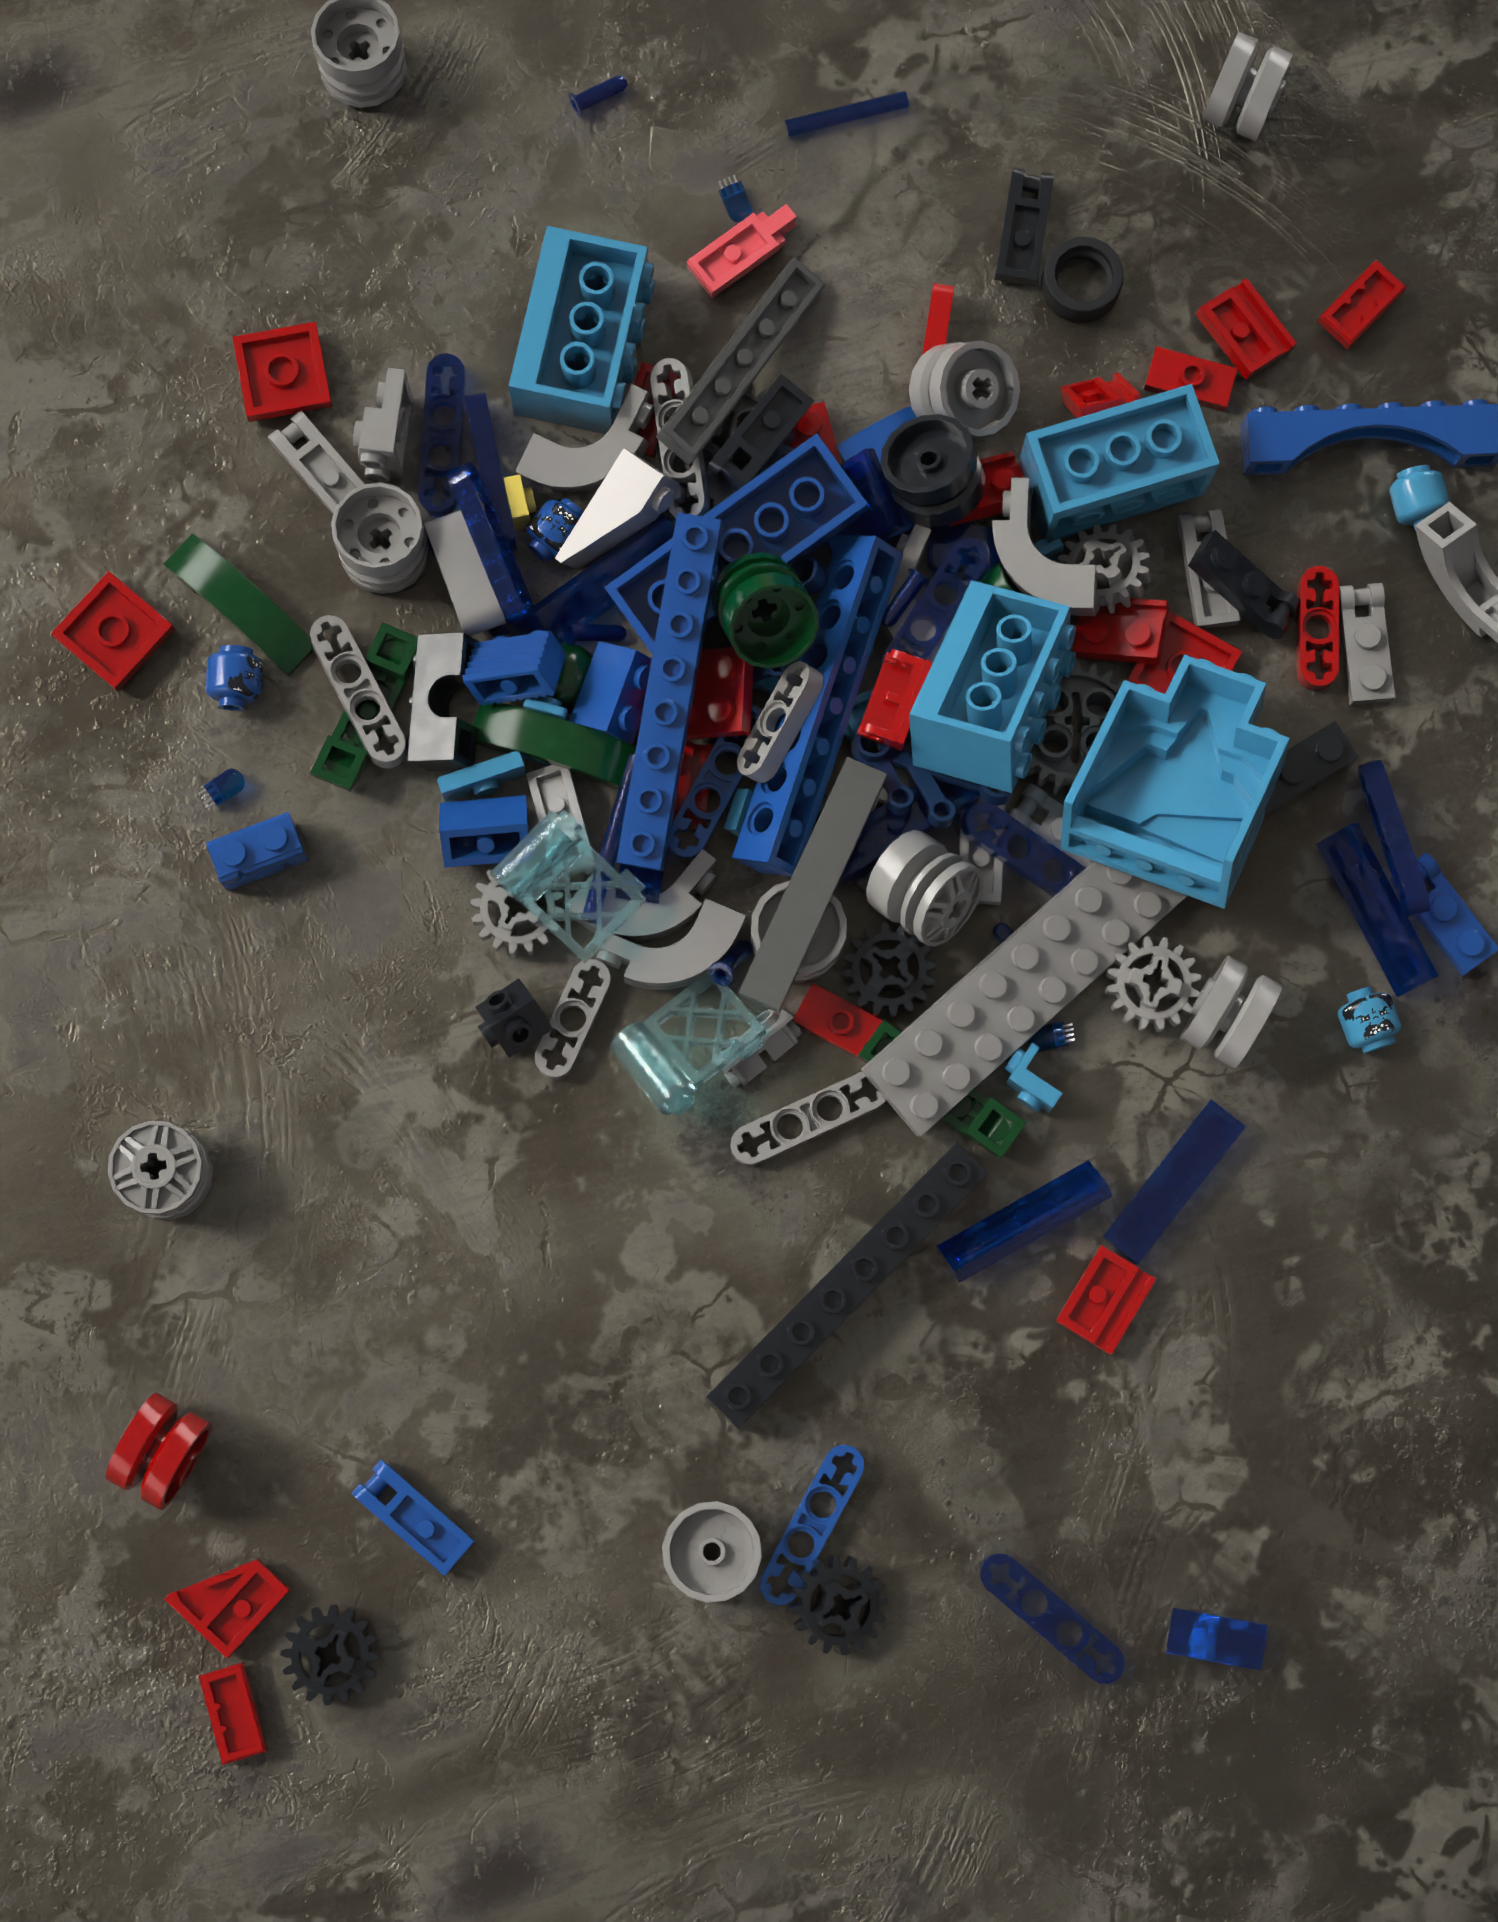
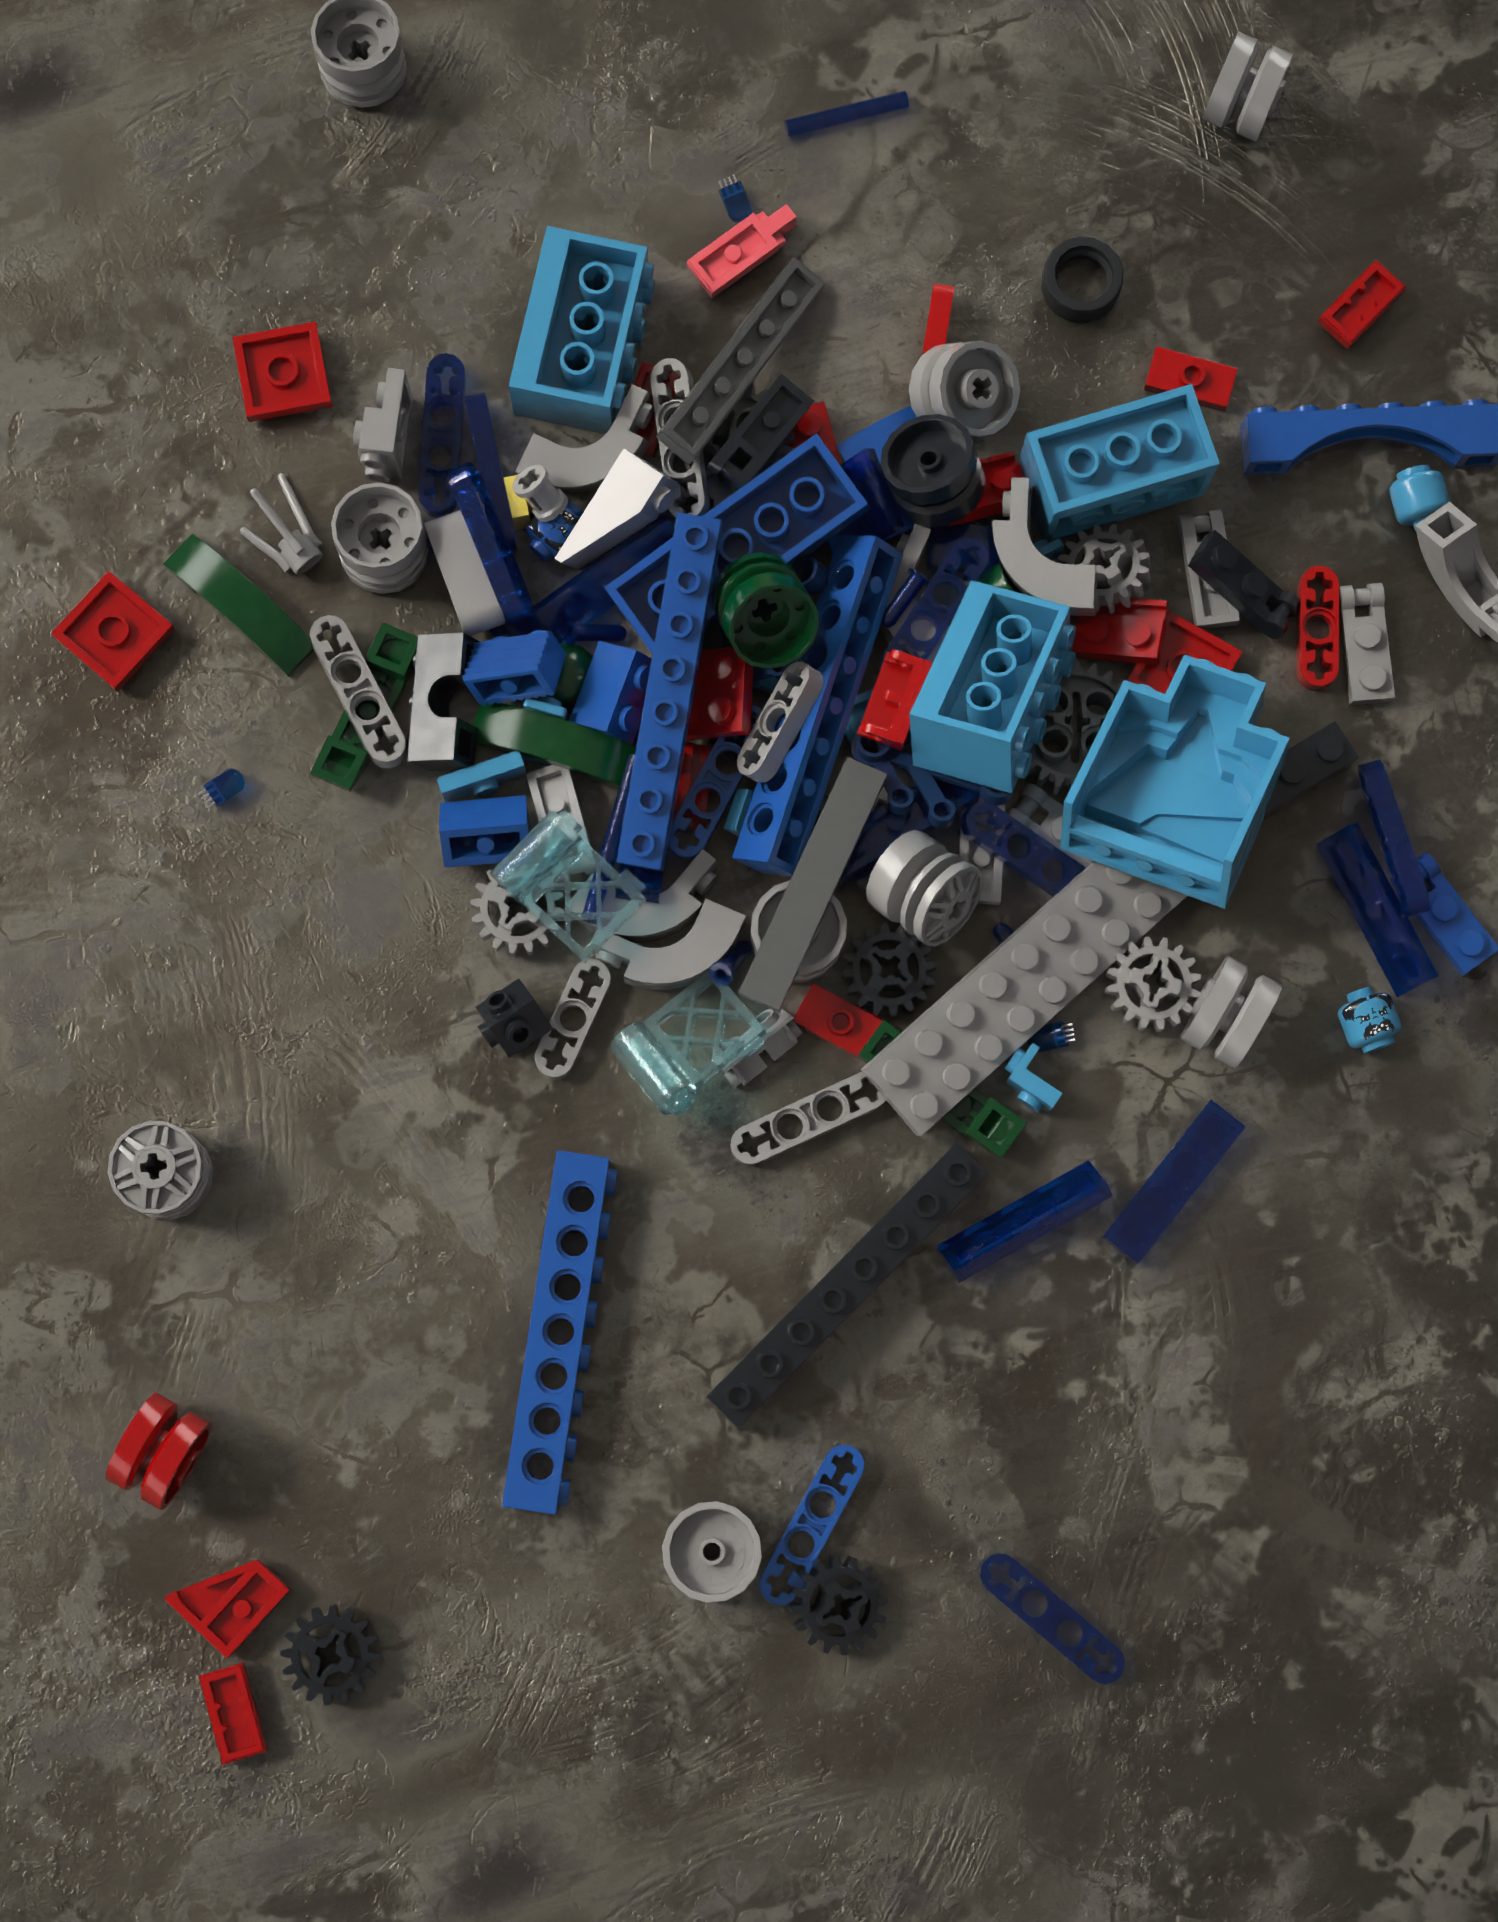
(234, 677): blue head -> none
(257, 851): blue brick -> none
(299, 550): none -> light grey plant
(315, 461): light grey plate -> none
(414, 1518): blue plate -> none
(540, 493): none -> light grey bush
(570, 1173): none -> blue brick
(597, 93): clear blue piece -> none
(1024, 228): black plate -> none
(1097, 395): red plate -> none
(1105, 1300): red plate -> none
(1217, 1638): clear blue slope -> none
(1246, 329): red plate -> none

